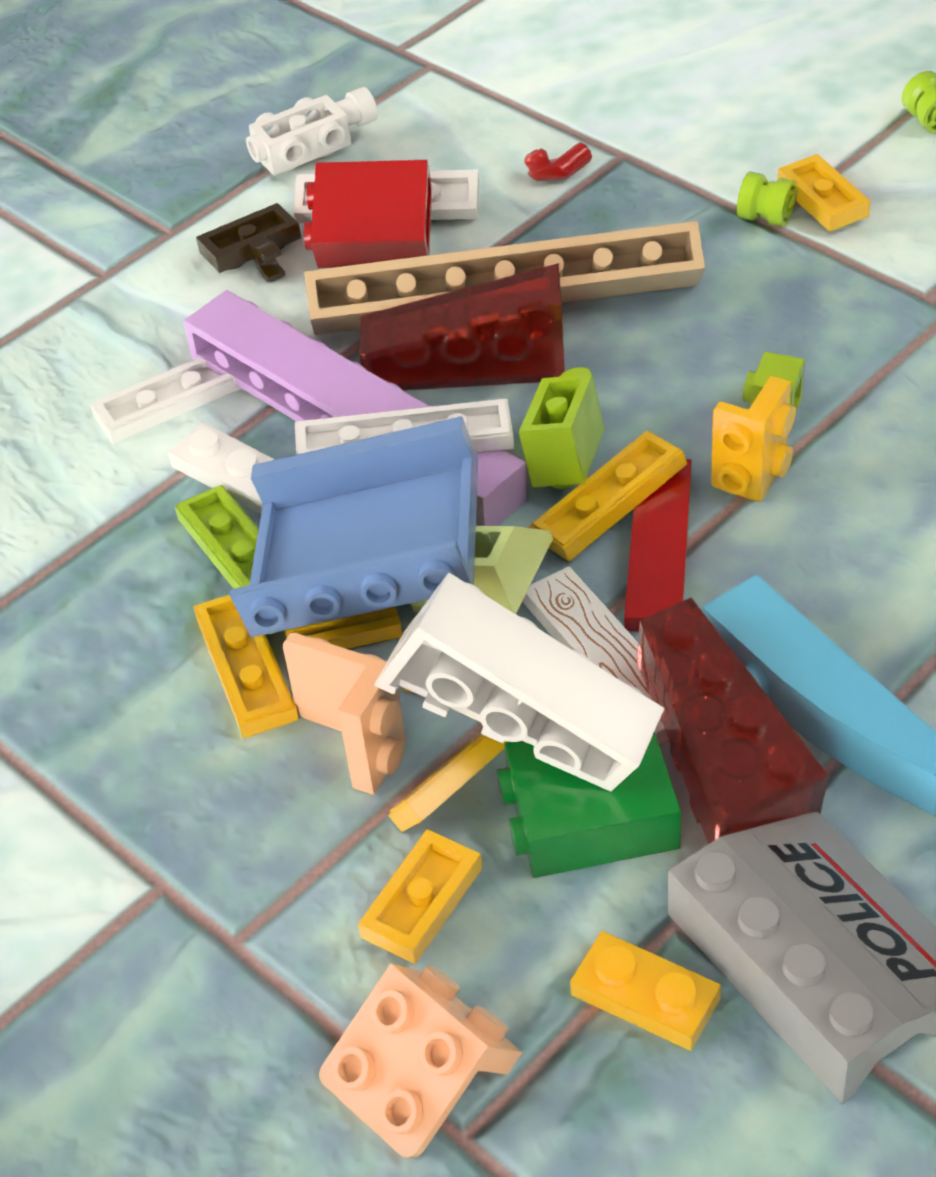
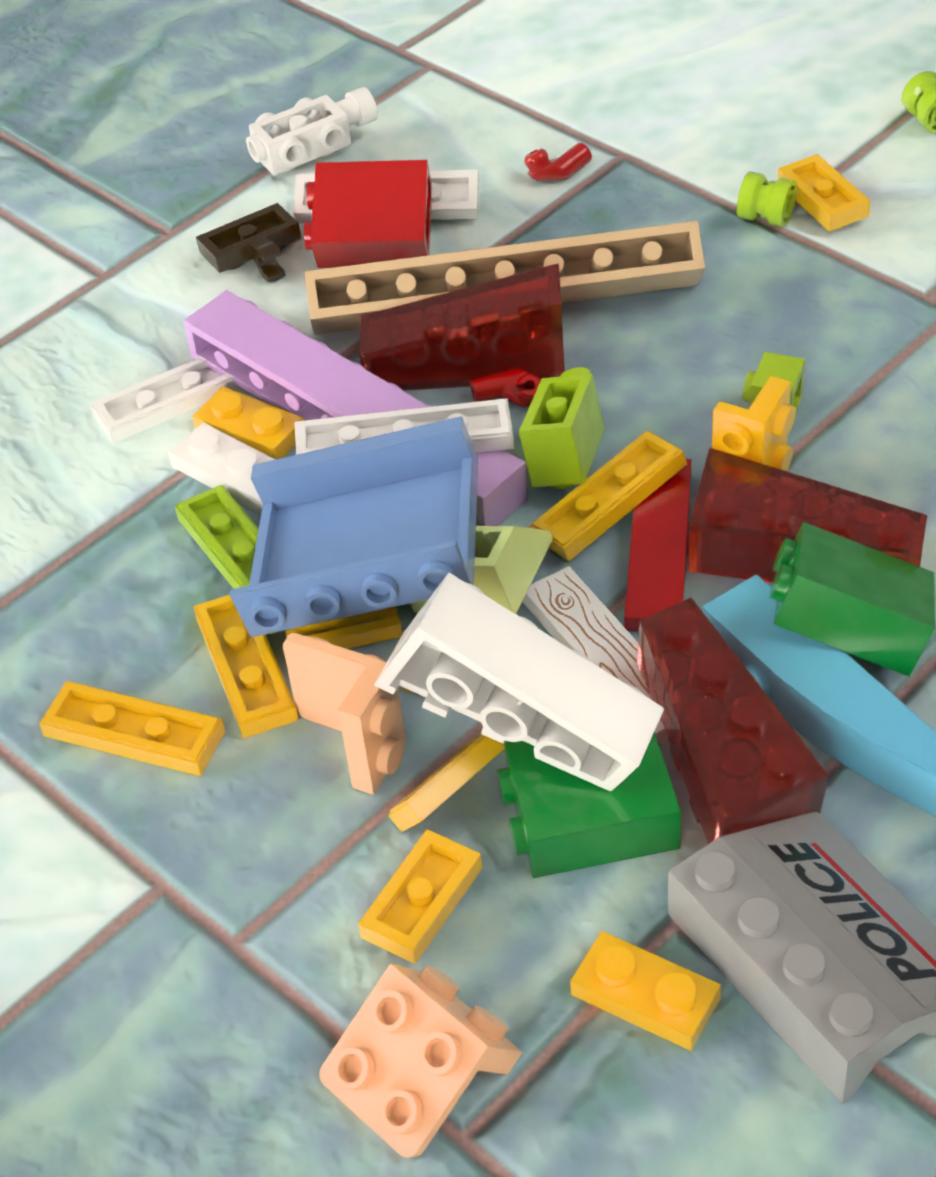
(133, 728): none -> yellow tile
(250, 421): none -> yellow plate
(512, 384): none -> red arm
(752, 507): none -> clear red wedge
(854, 598): none -> green brick

